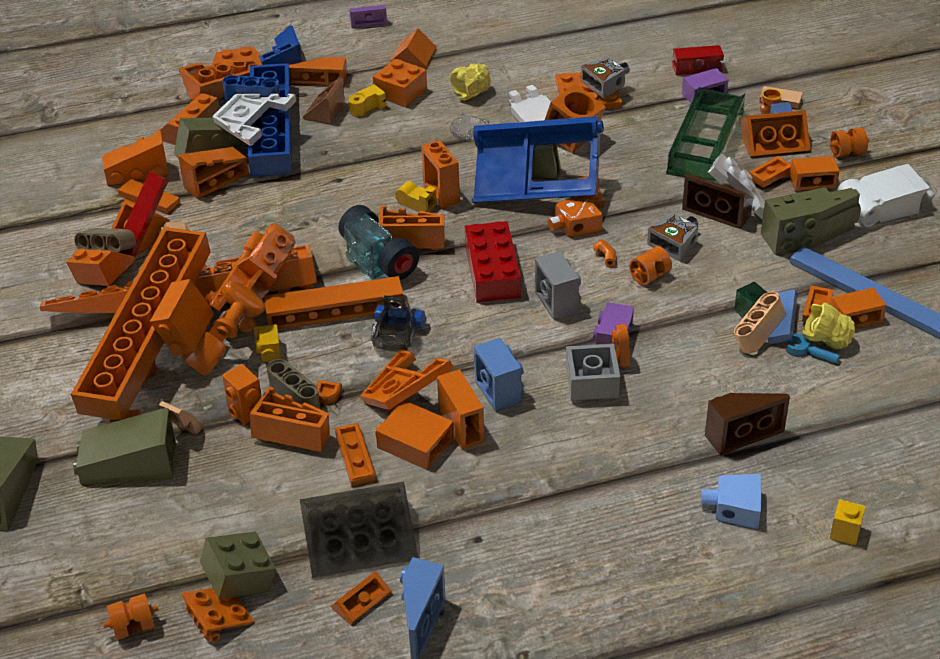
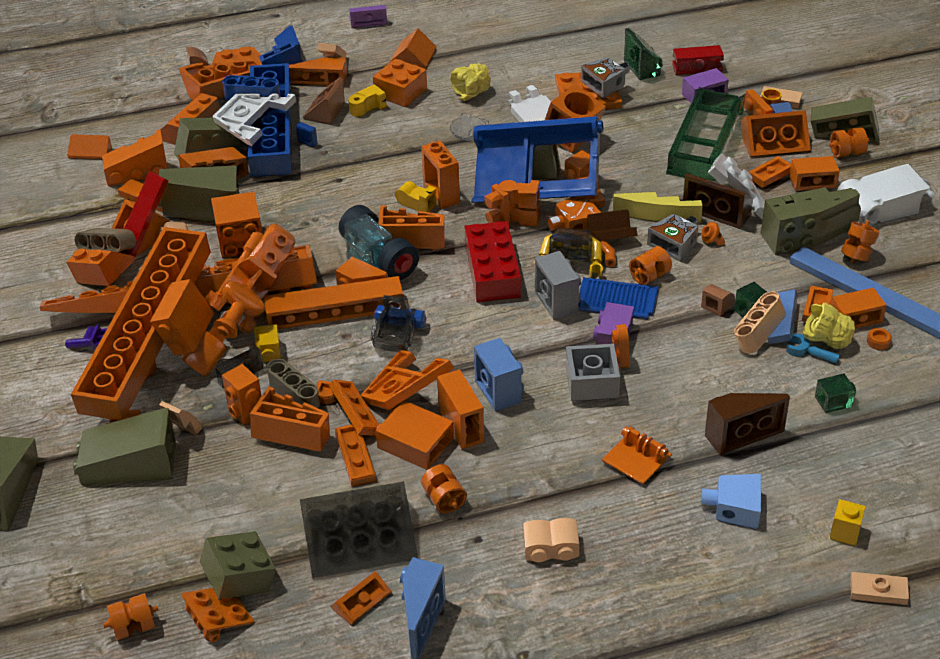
(88, 146): none -> orange slope
(91, 338): none -> dark purple arm
(191, 190): none -> olive slope
(196, 56): none -> nougat brick
(235, 221): none -> orange brick
(251, 359): none -> clear smoke plate
(306, 134): none -> blue tile
(331, 50): none -> light nougat plate
(354, 407): none -> orange tile
(357, 271): none -> orange slope
(443, 488): none -> orange wheel
(514, 203): none -> orange hips
(551, 539): none -> light nougat brick
(575, 246): none -> clear smoke torso
(577, 166): none -> orange brick
(597, 292): none -> blue window
(610, 225): none -> reddish brown panel
(637, 455): none -> orange hinge
(641, 57): none -> clear green slope
(654, 208): none -> light yellow slope
(711, 234): none -> orange plate
(716, 299): none -> nougat brick
(755, 104): none -> orange plate
(835, 393): none -> clear green brick
(845, 116): none -> olive wedge
(860, 241): none -> orange wheel
(879, 339): none -> orange tile
(879, 588): none -> light nougat plate

